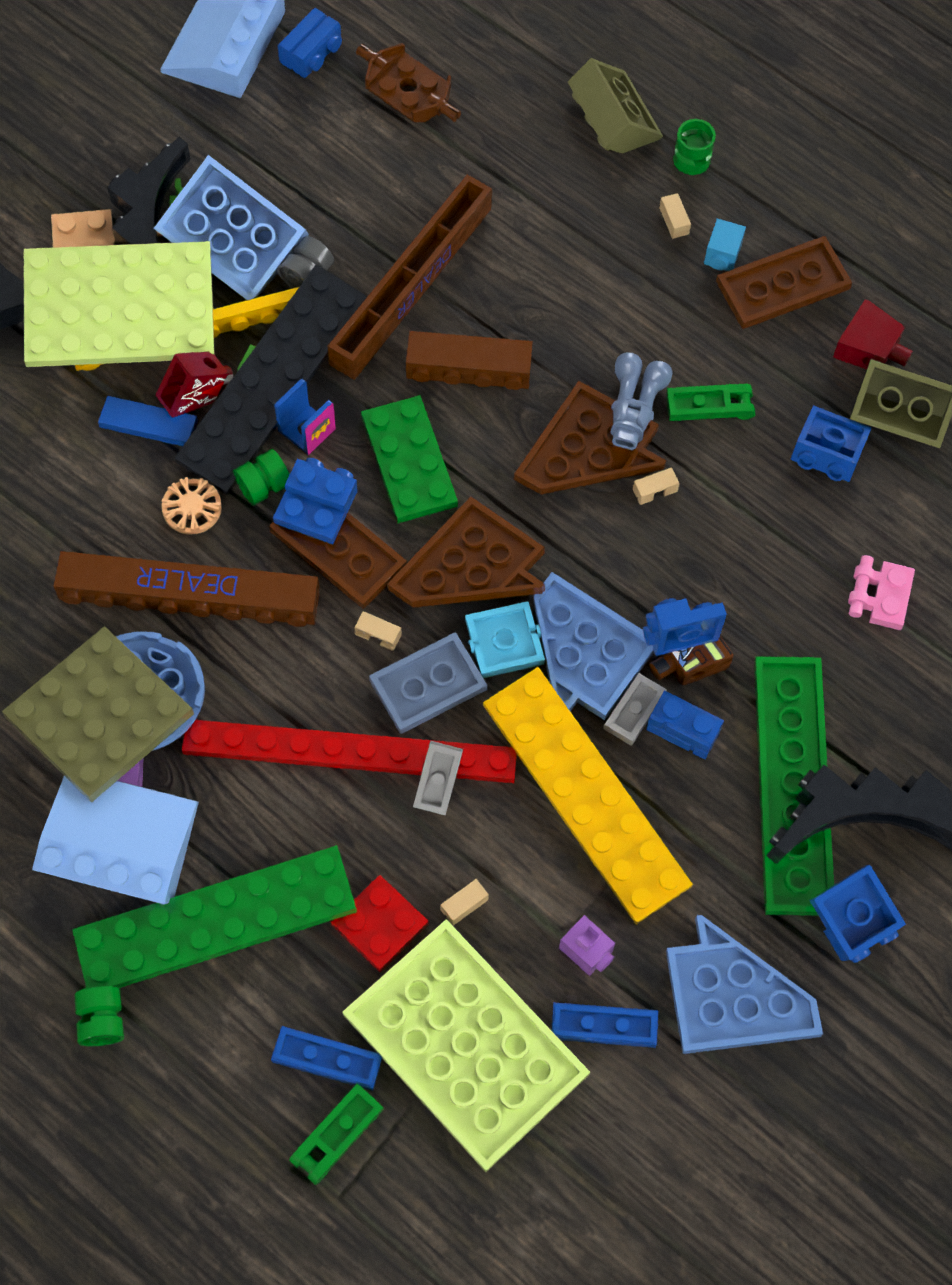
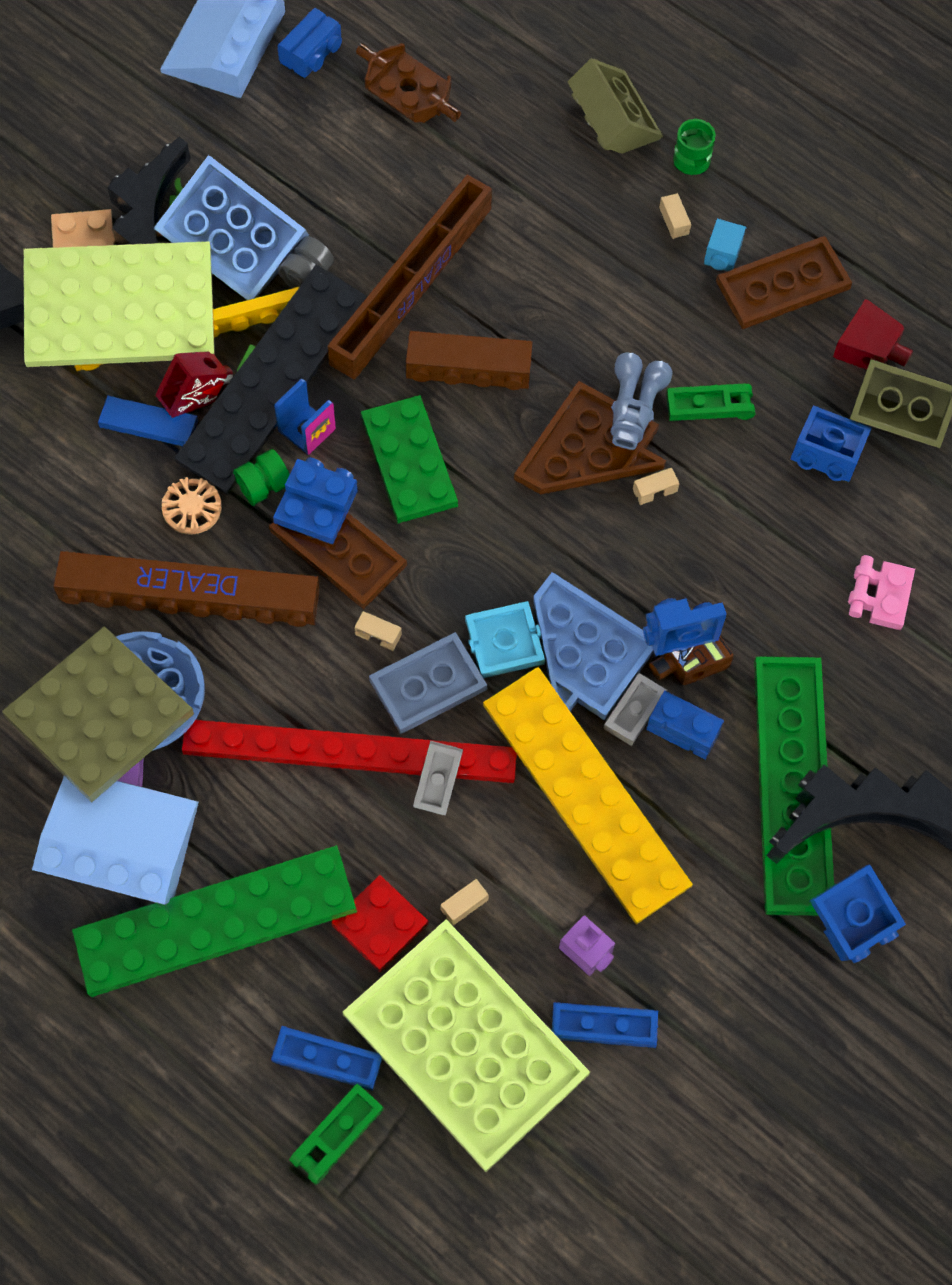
(99, 1016): green wheel -> none
(470, 560): reddish brown wing -> none
(734, 997): medium blue wing -> none

